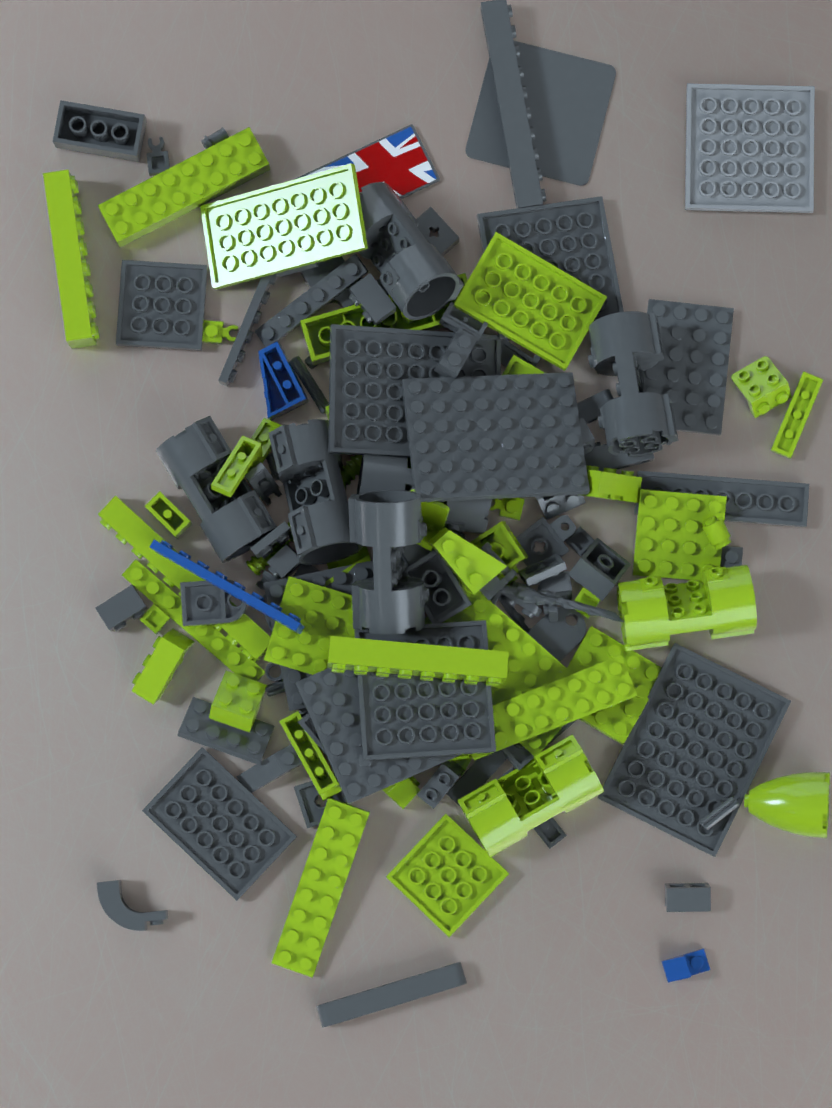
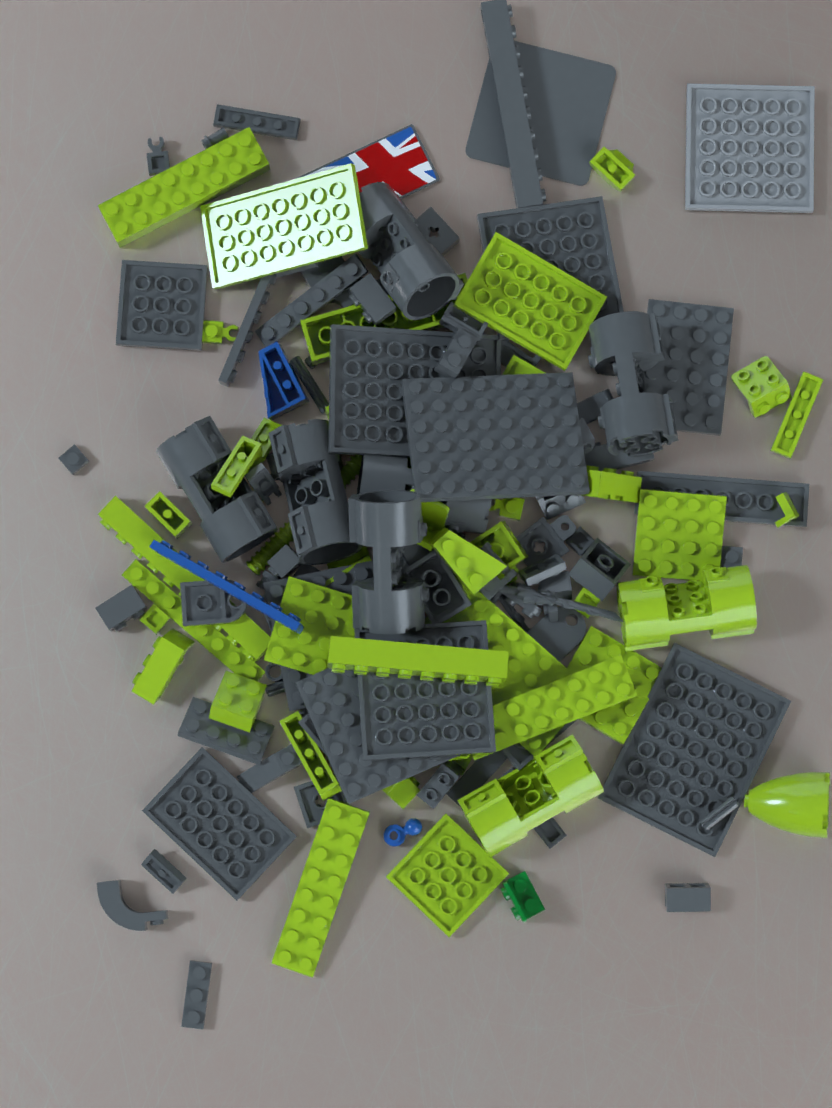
(70, 259): lime brick -> none
(73, 459): none -> dark grey plate
(99, 131): dark grey brick -> none
(163, 871): none -> dark grey plate
(196, 994): none -> dark grey plate
(259, 122): none -> dark grey tile
(265, 546): dark grey plate -> none
(391, 994): dark grey beam -> none
(412, 827): none -> blue plate
(523, 897): none -> green bracket
(613, 168): none -> lime slope
(685, 965): blue slope -> none
(716, 532): lime brick -> none
(788, 509): none -> lime tile

